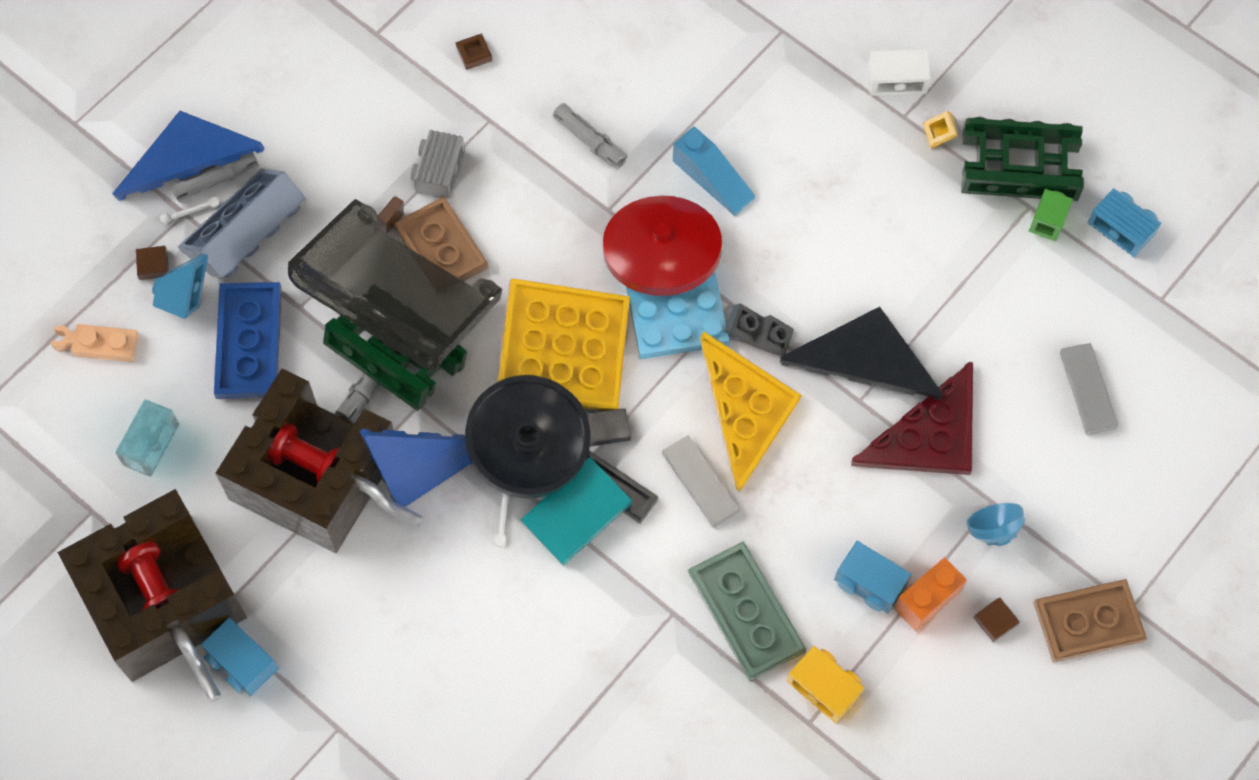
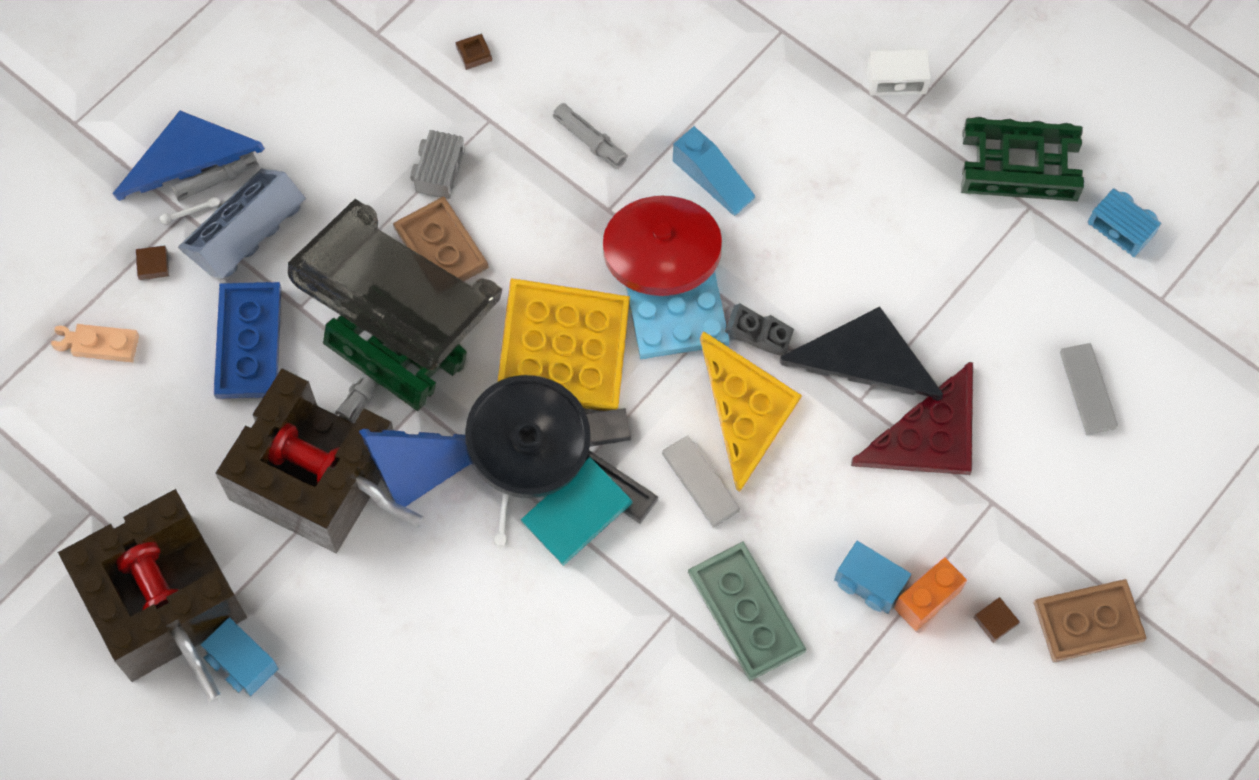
(147, 437): clear light blue brick -> none
(181, 287): dark azure slope -> none
(390, 214): reddish brown tile -> none
(825, 683): yellow brick -> none
(941, 129): yellow slope -> none
(996, 523): dark azure piece -> none
(1050, 214): bright green brick -> none

